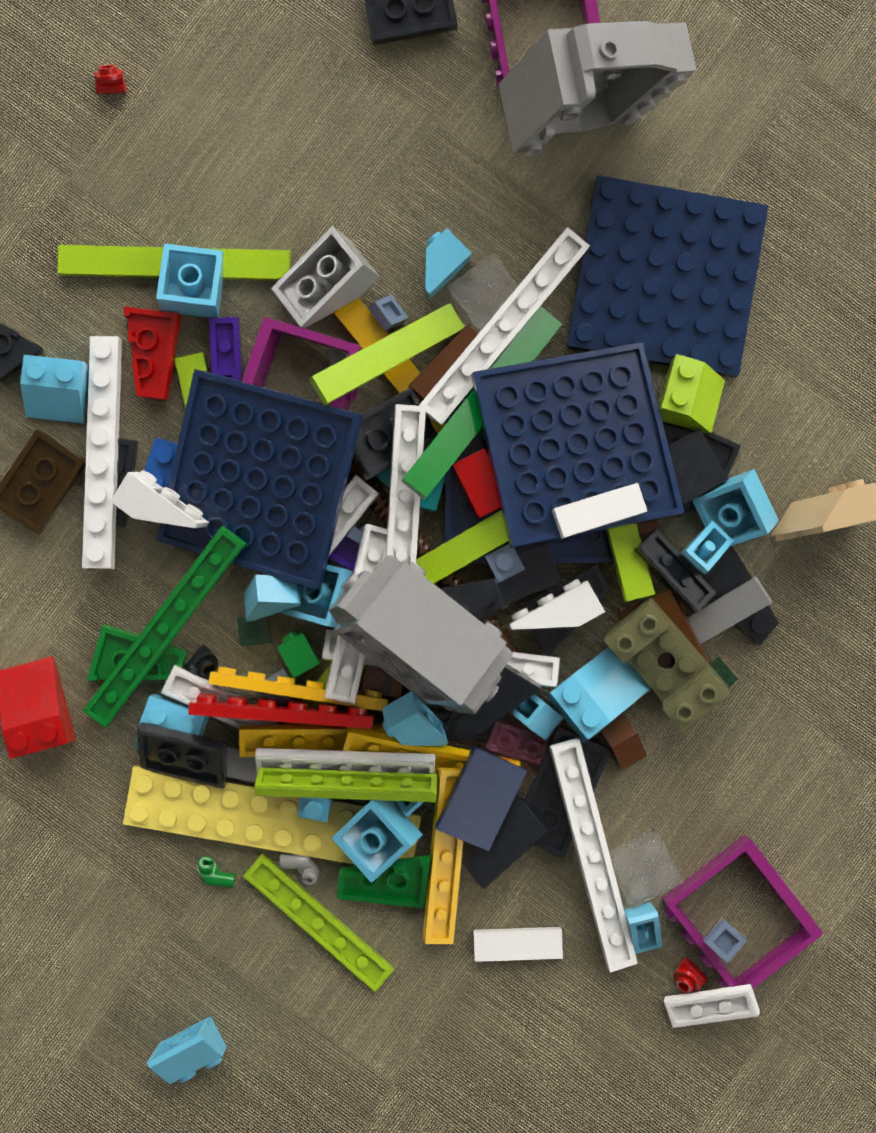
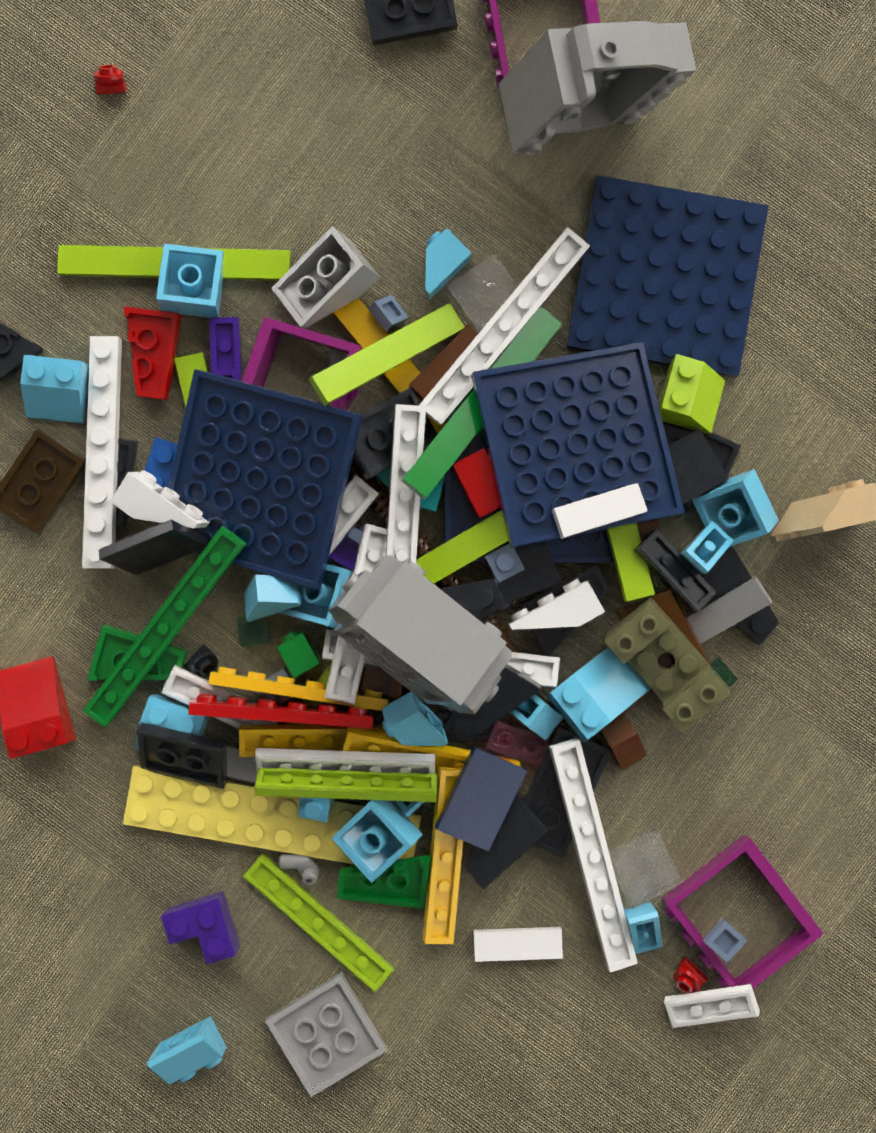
(153, 547): none -> black tile
(207, 919): none -> dark purple brick
(212, 875): green arm -> none
(326, 1034): none -> light grey plate

